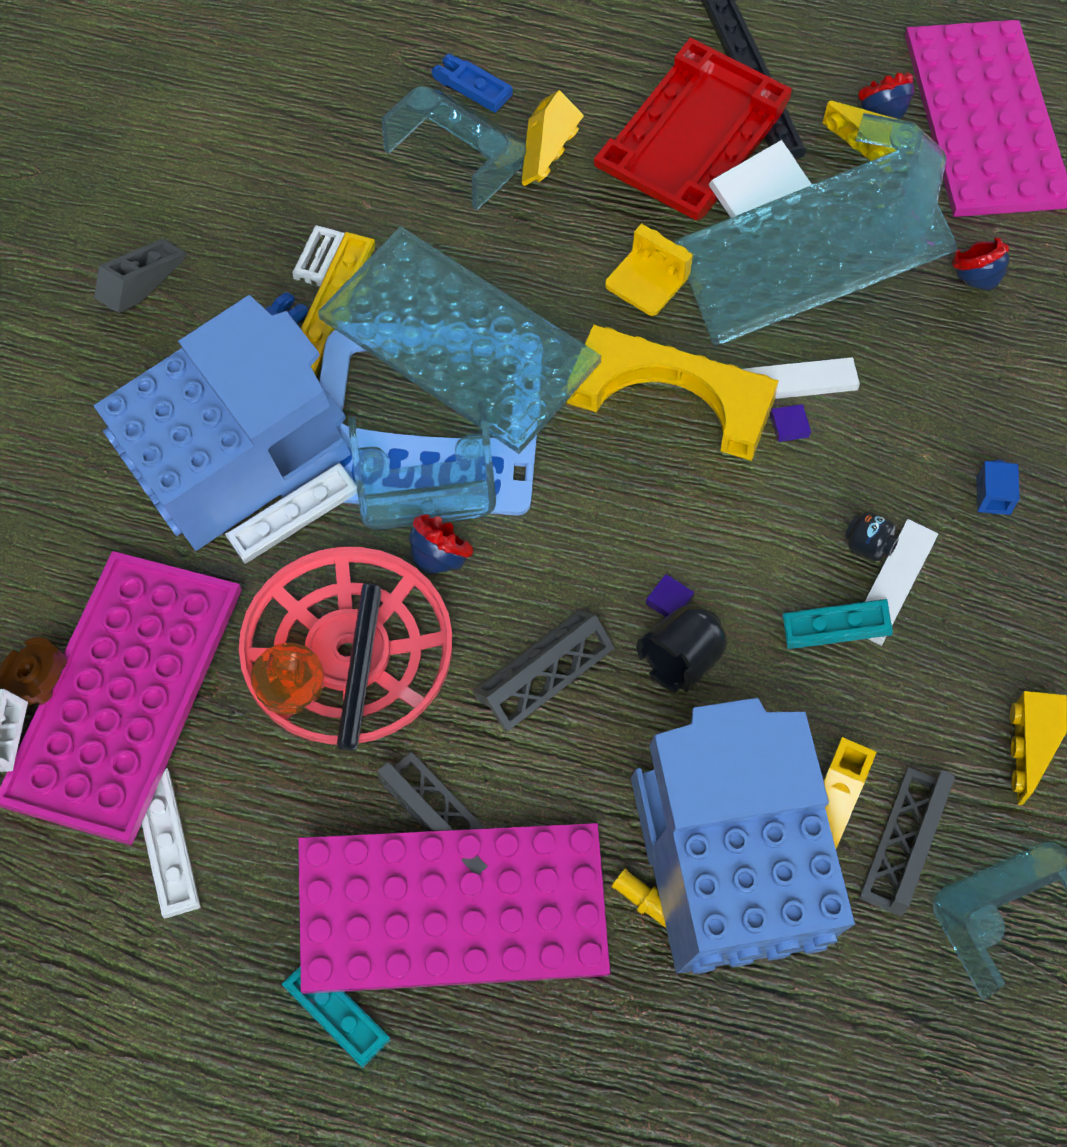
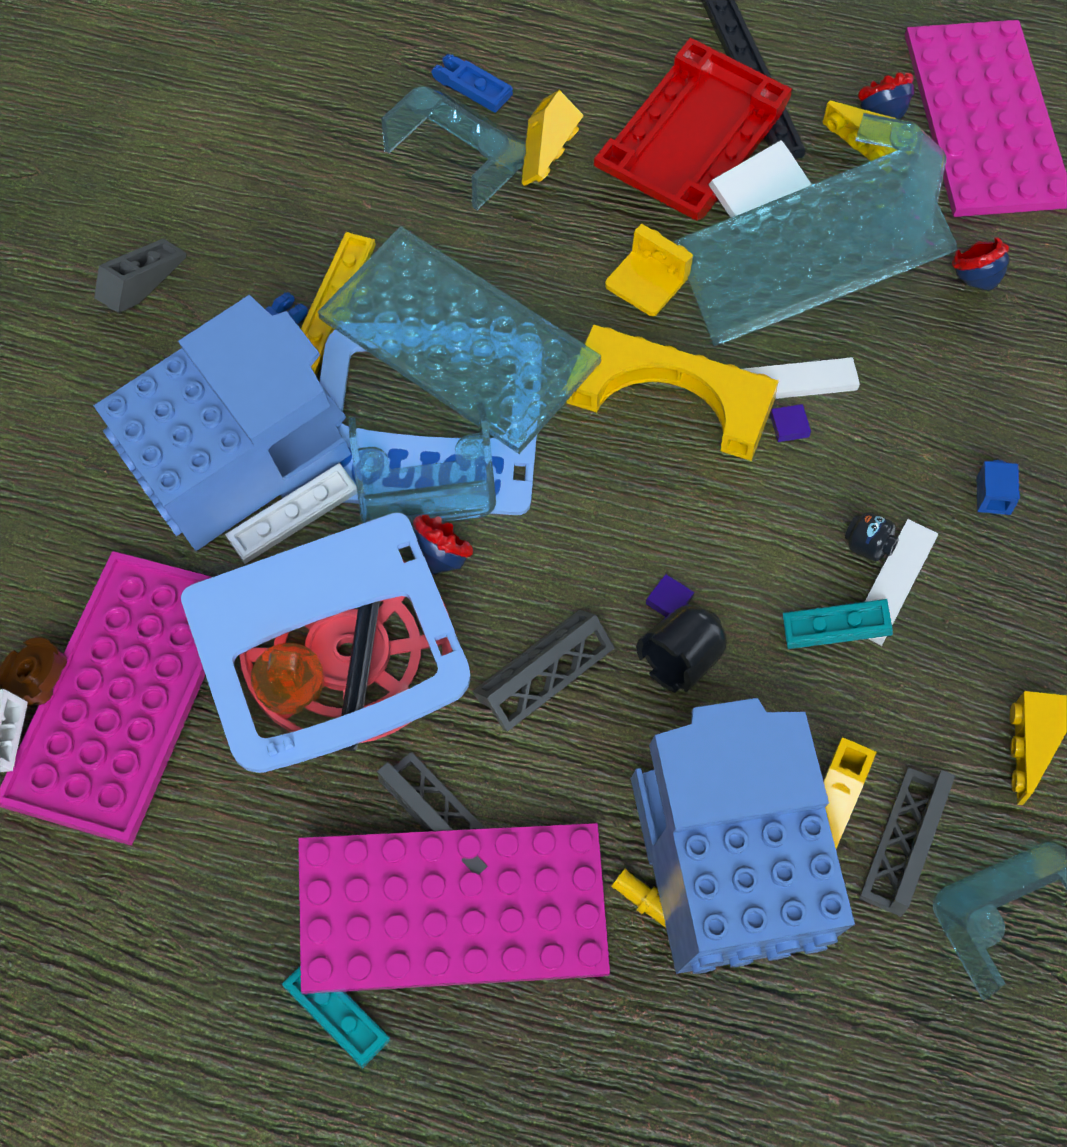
(169, 852): white tile -> none
(299, 588): none -> light blue door
(312, 275): white tile -> none

